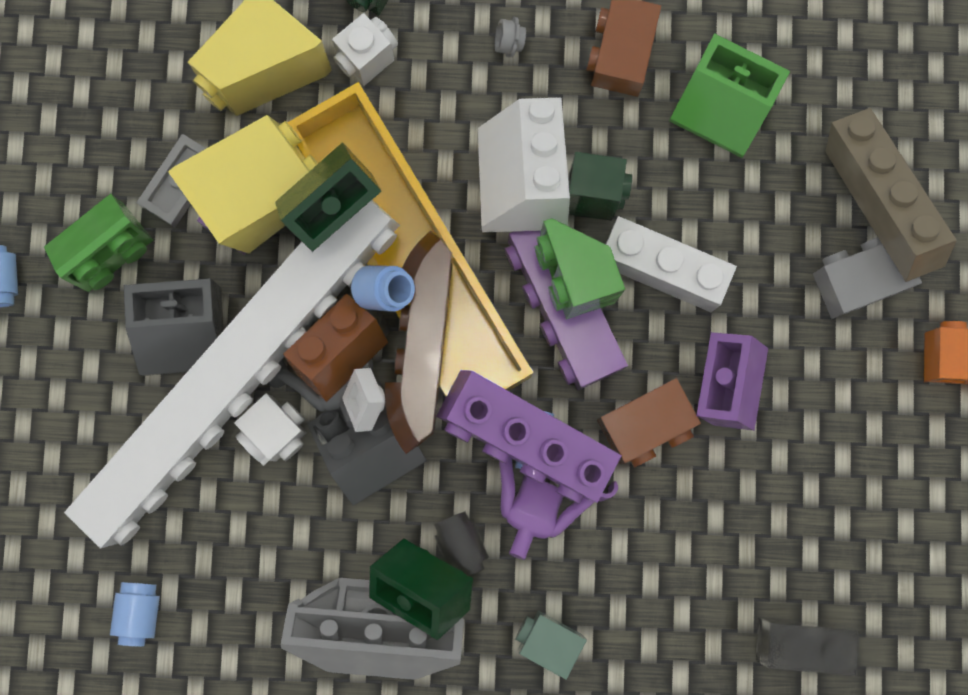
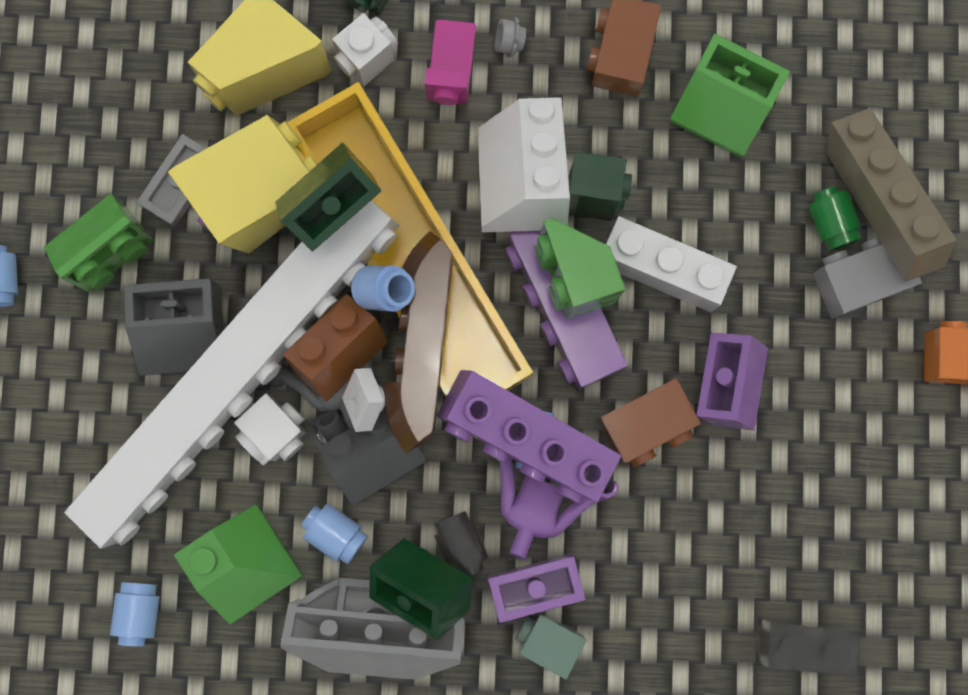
(239, 564): none -> bright green slope
(333, 533): none -> light blue brick
(451, 62): none -> dark pink bracket
(536, 587): none -> medium lavender brick
(835, 218): none -> green brick

